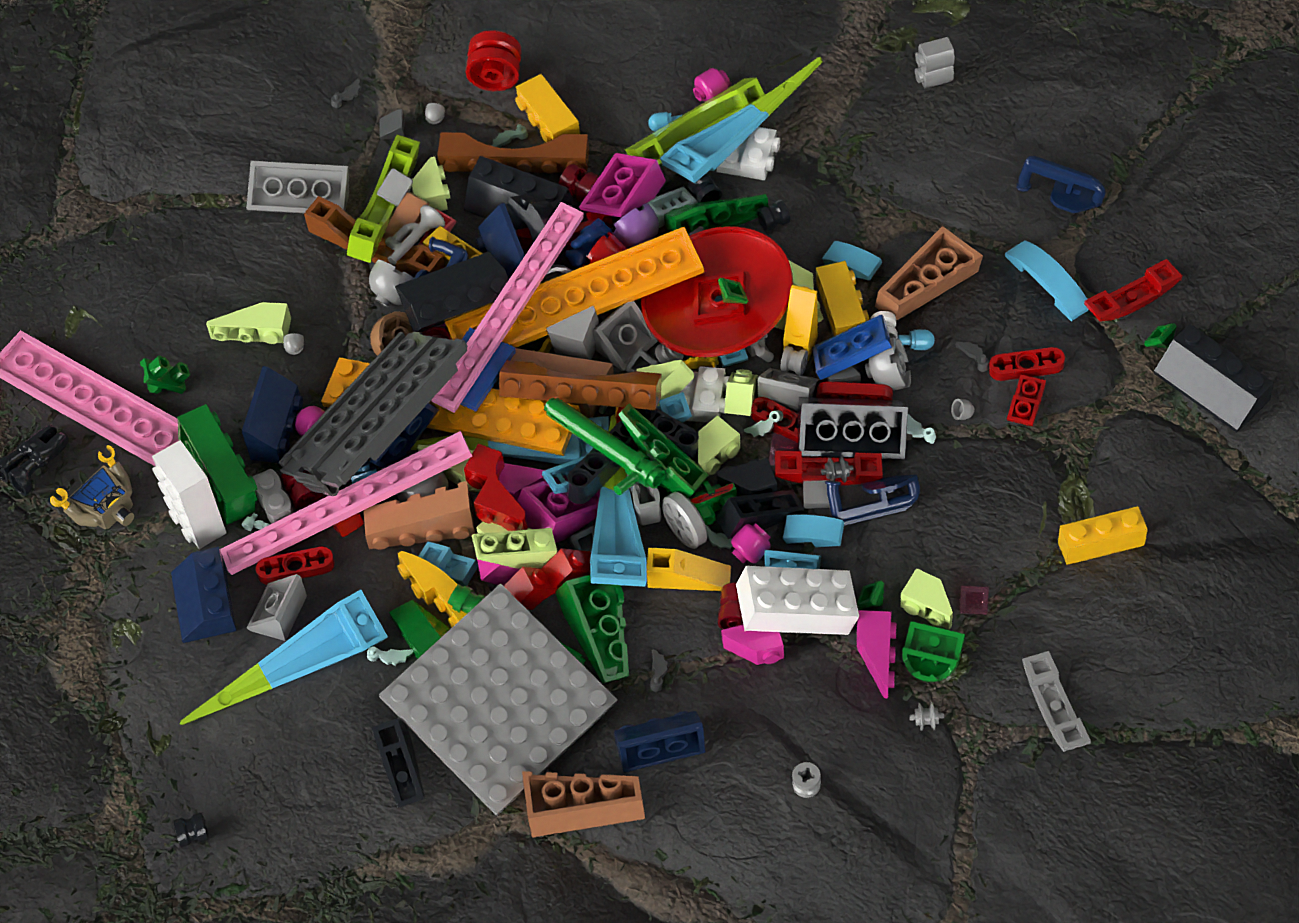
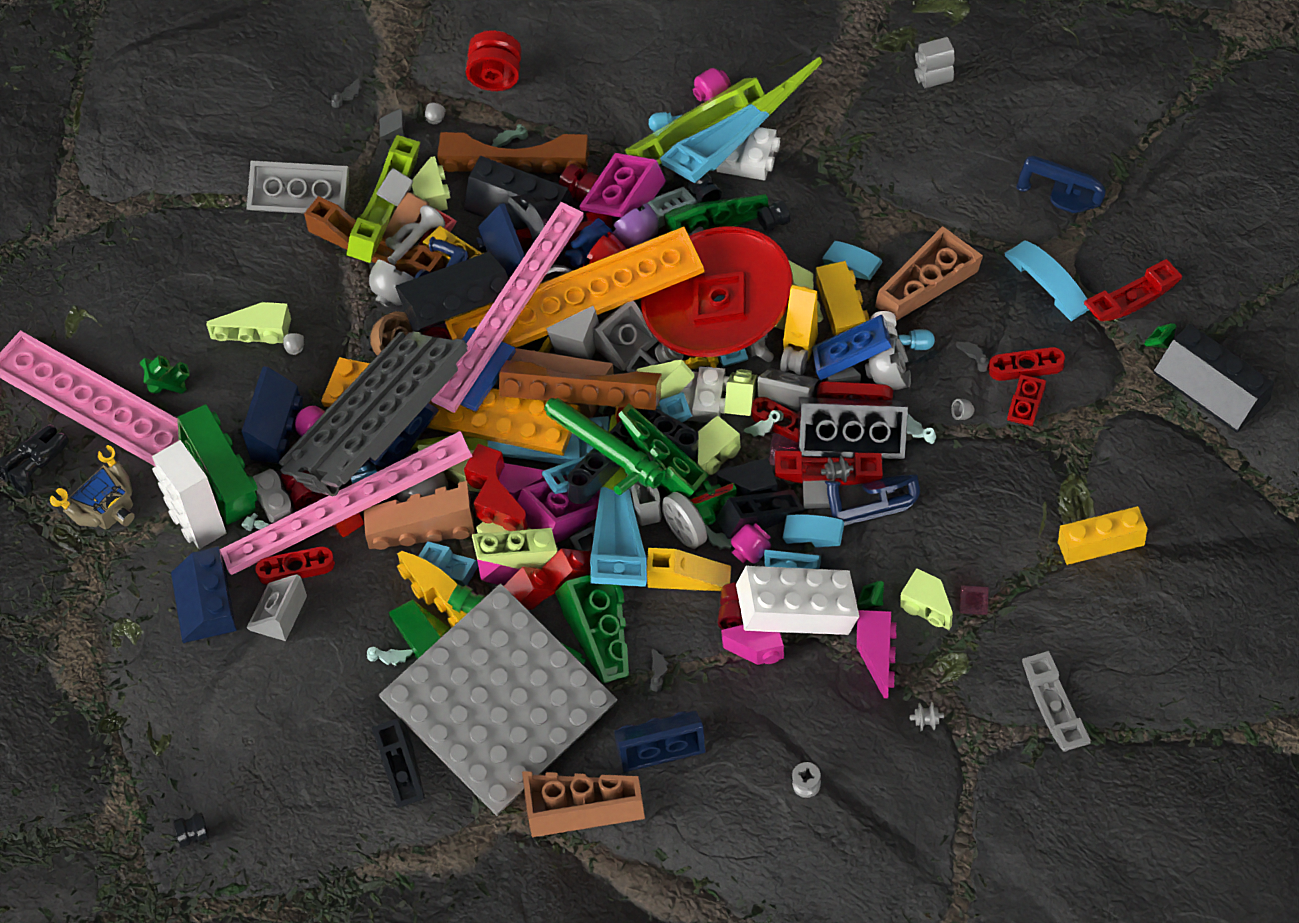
(332, 637): medium azure plate -> none
(545, 109): yellow brick -> none
(732, 291): green slope -> none
(932, 652): green slope -> none

